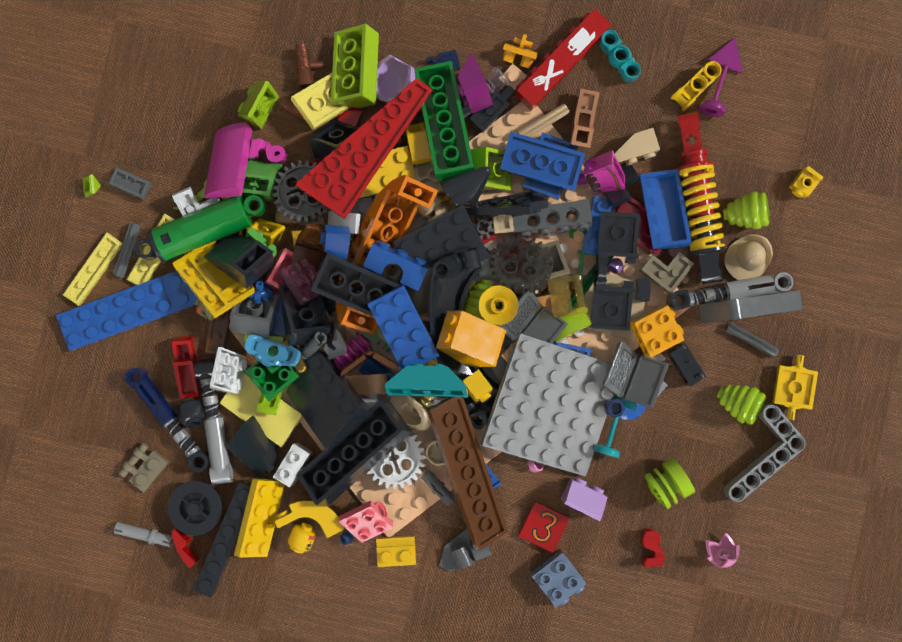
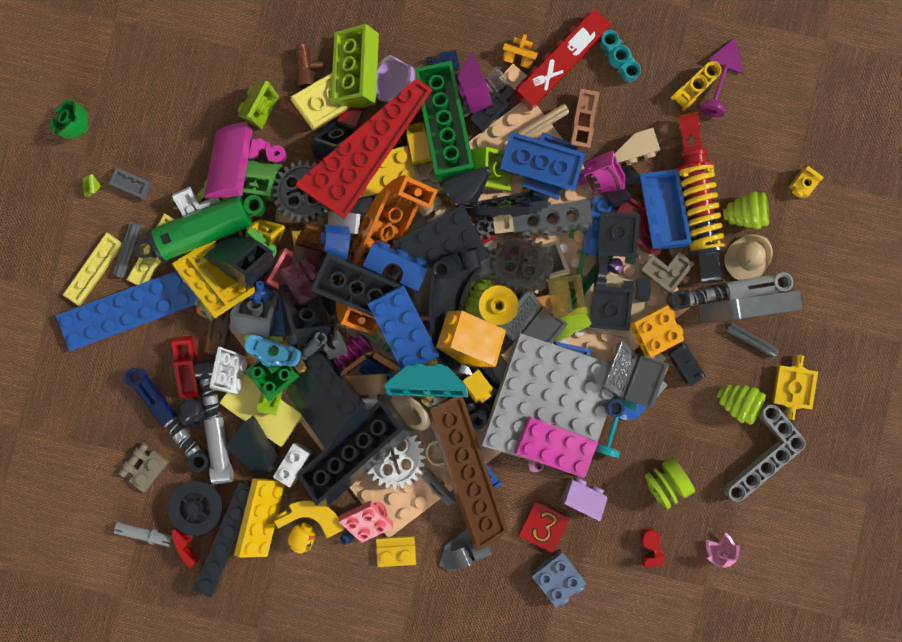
(70, 121): none -> green cylinder
(556, 447): none -> dark pink plate

